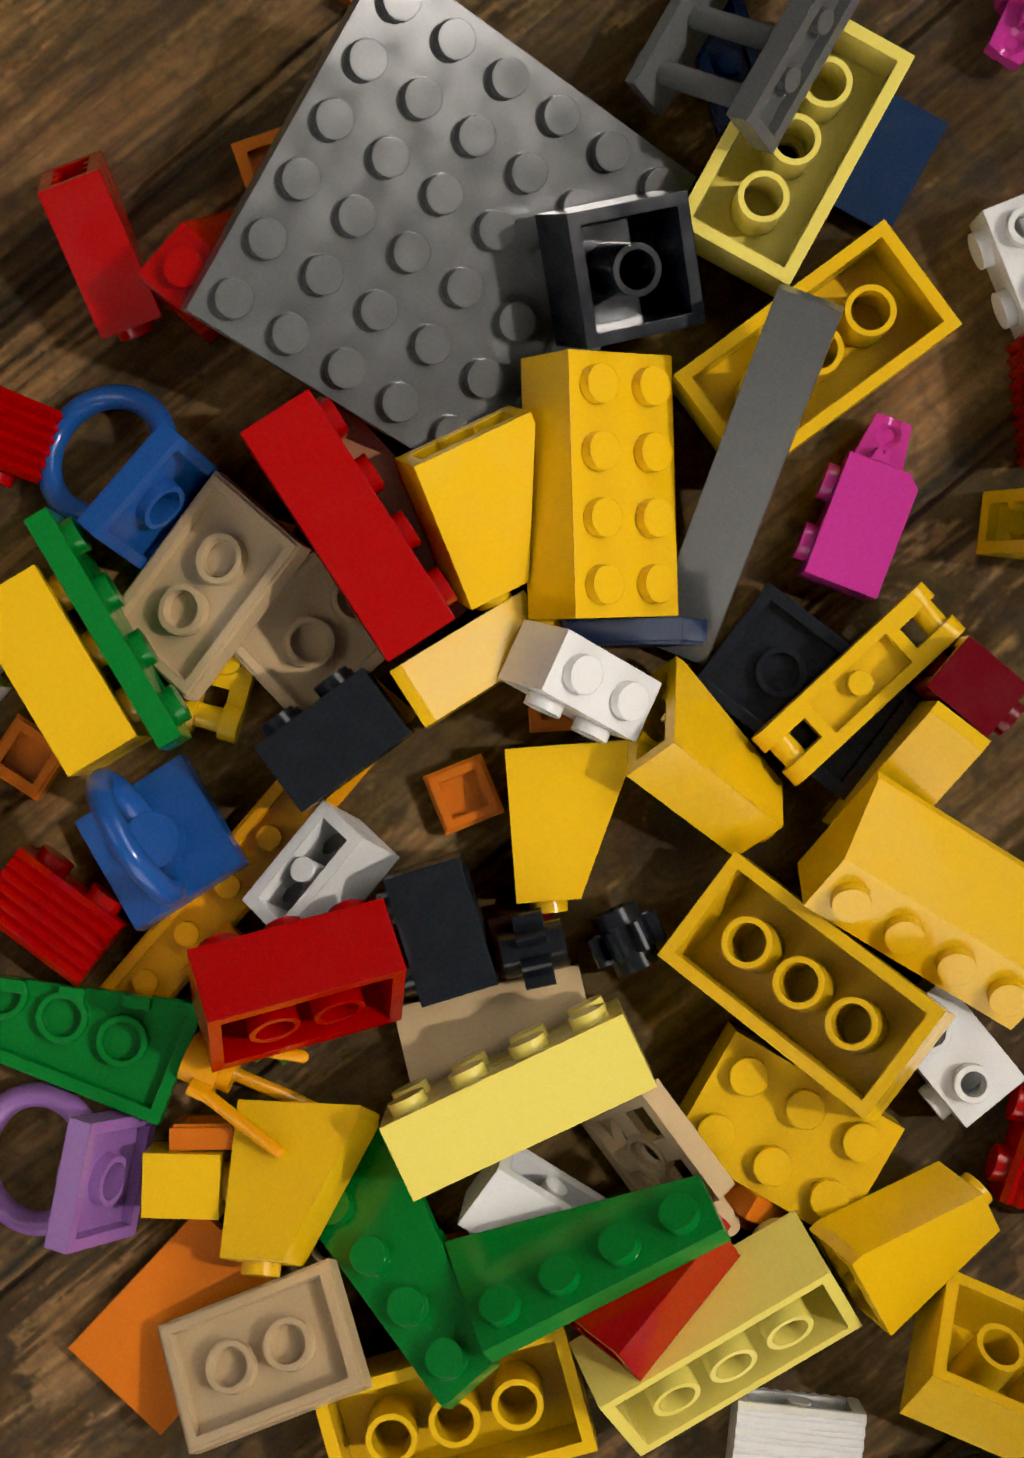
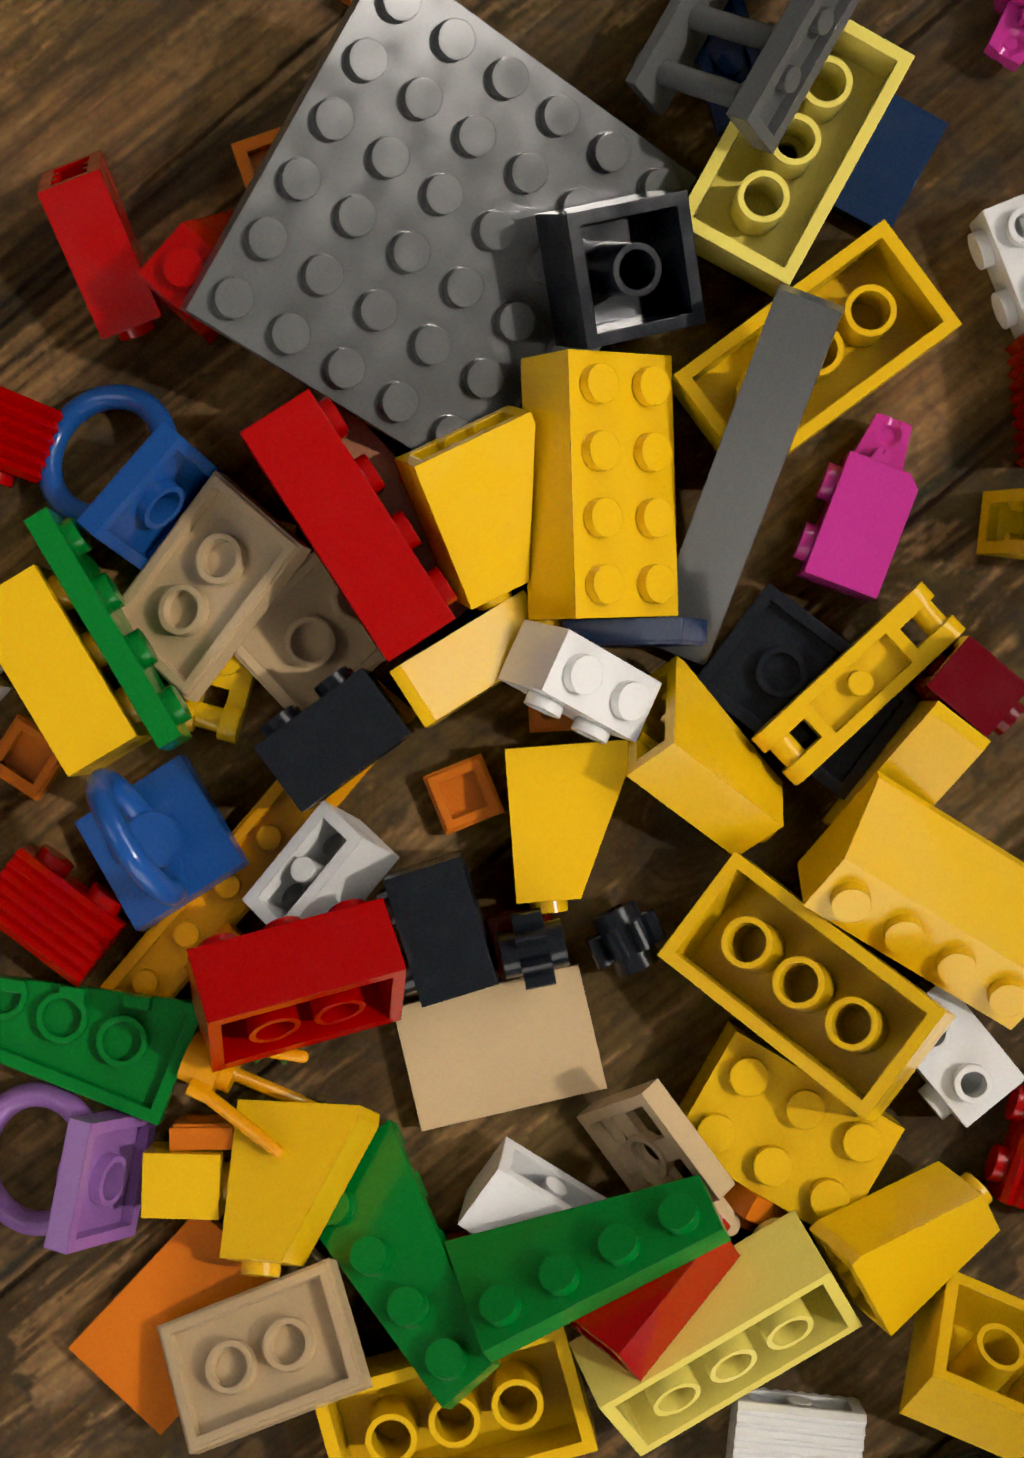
(515, 1096): light yellow brick -> none

